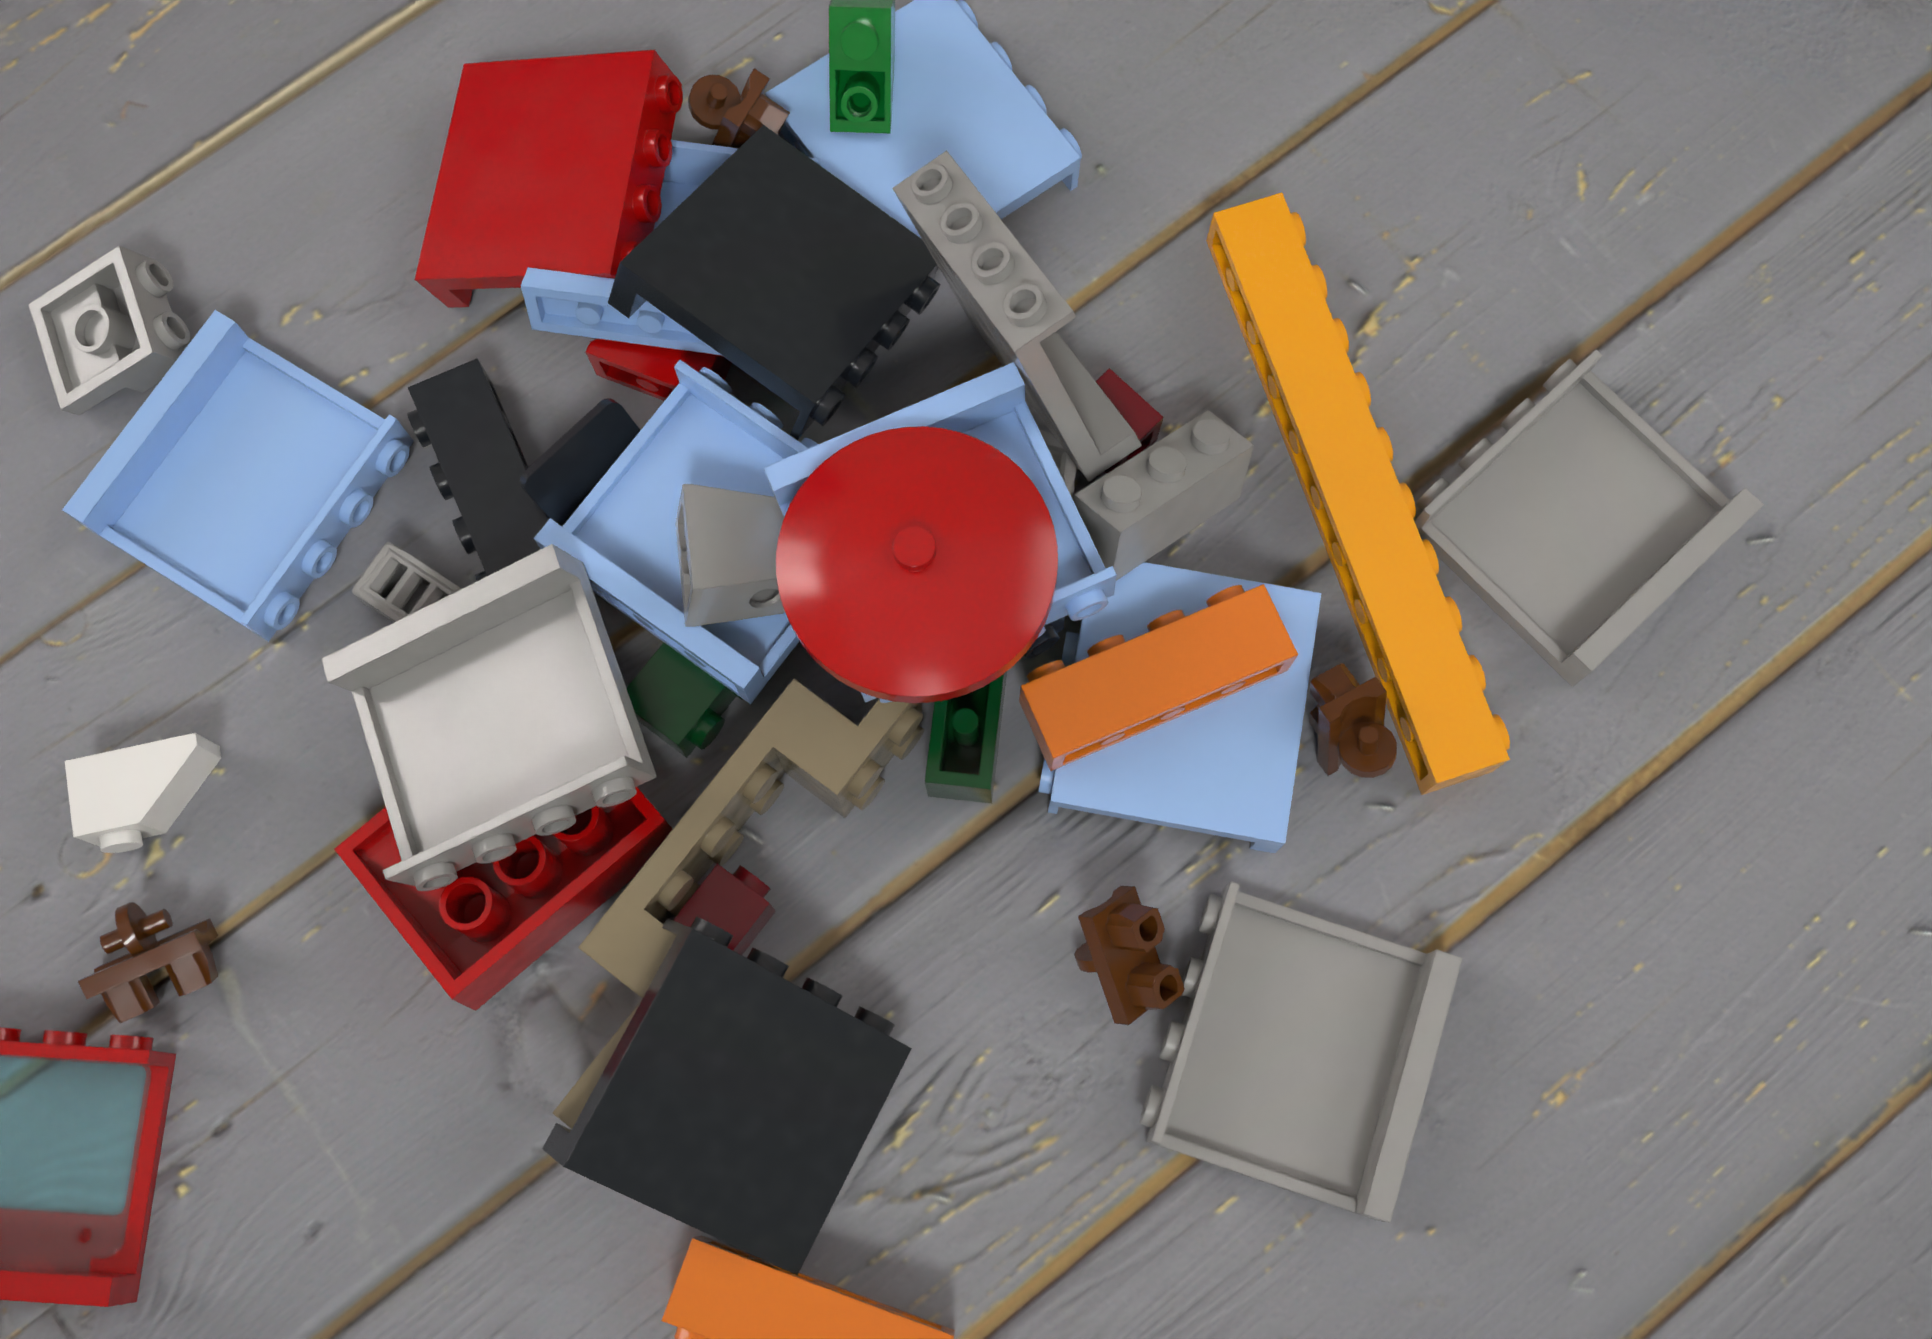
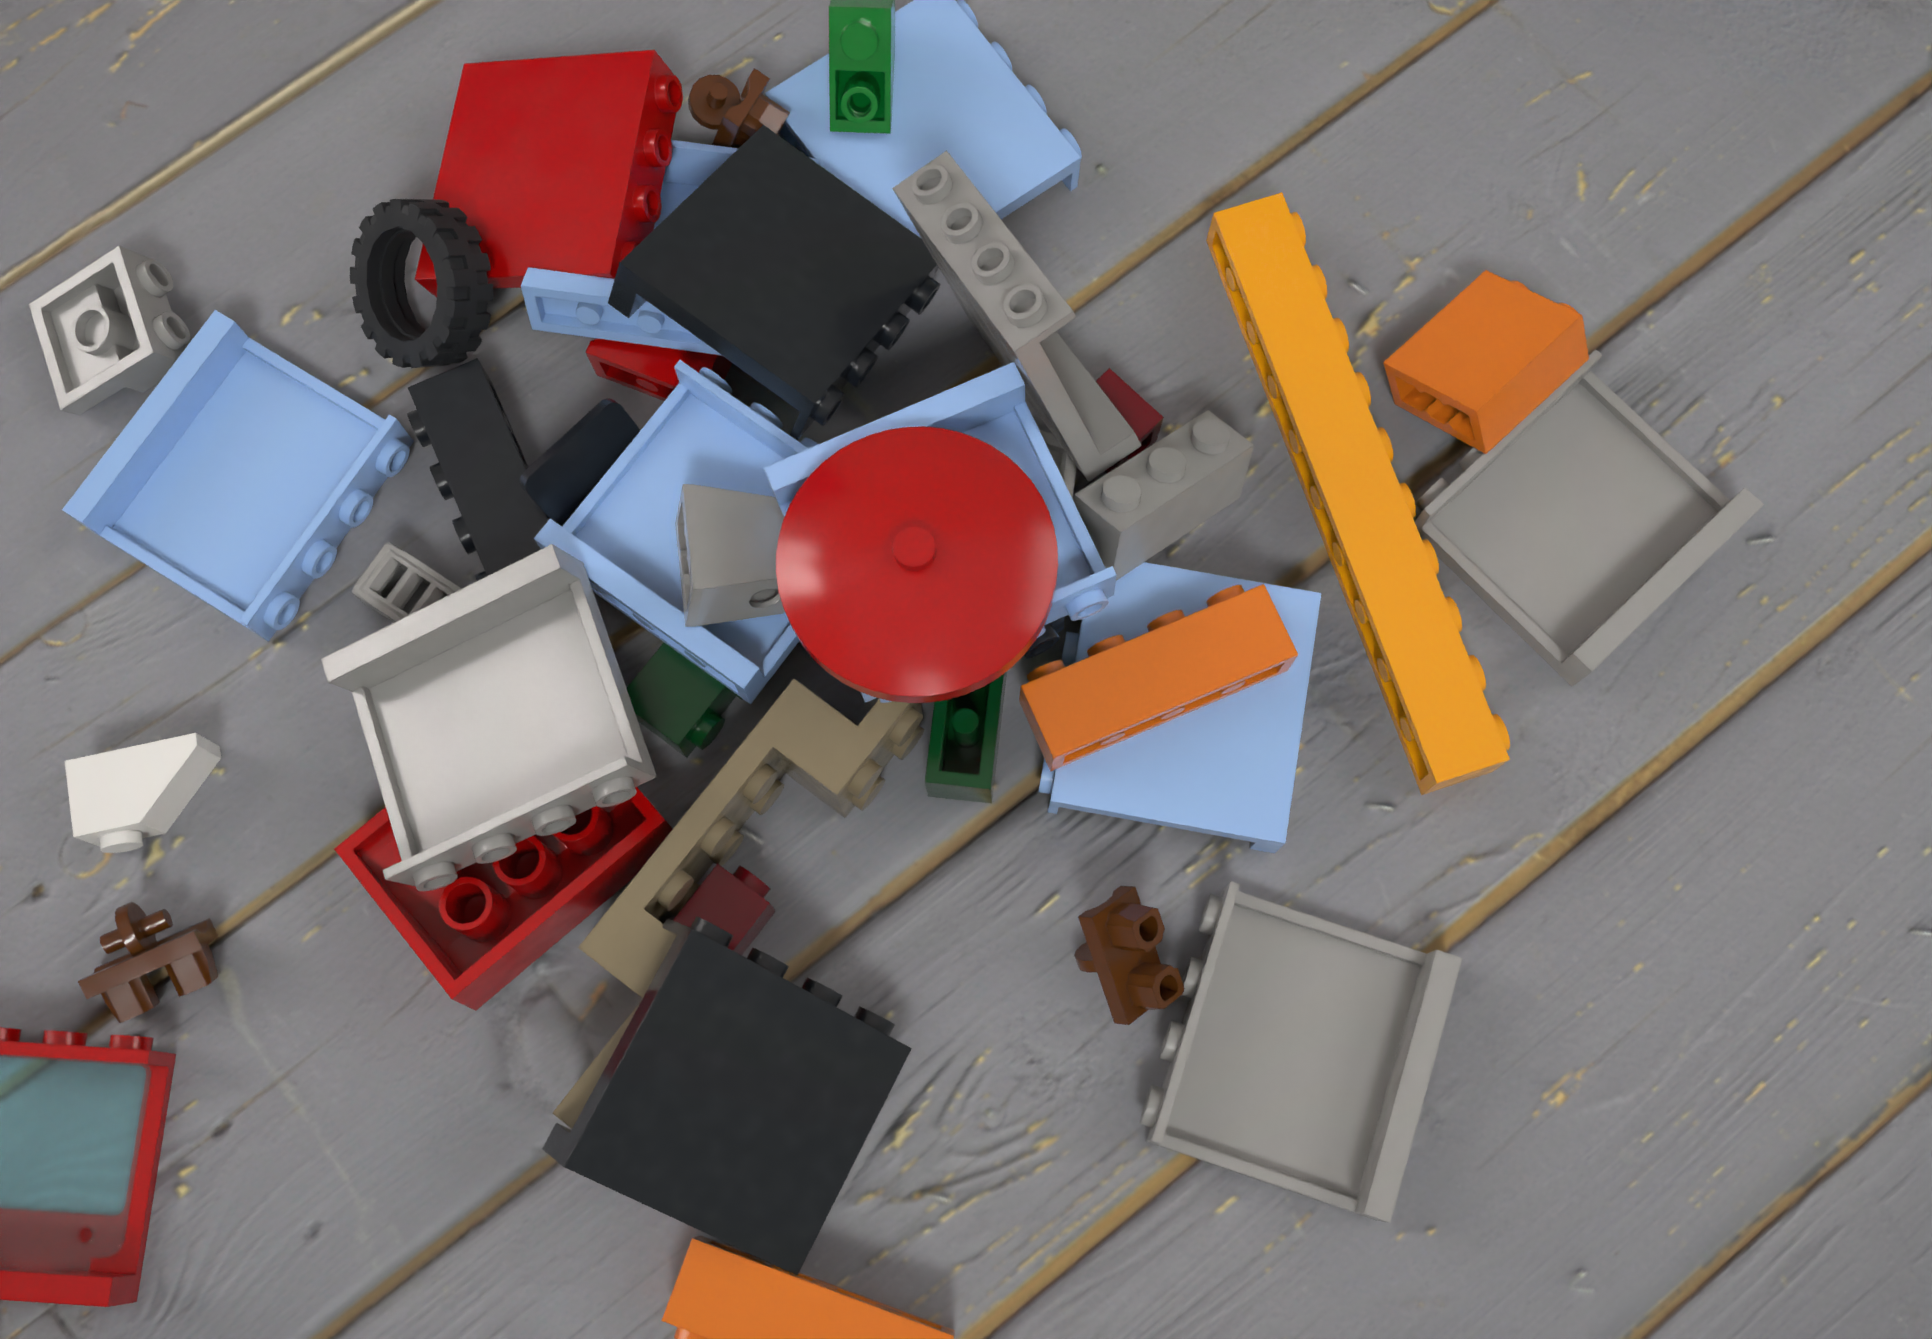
(459, 275): none -> black tyre
(1351, 724): reddish brown hips -> none
(1487, 360): none -> orange brick

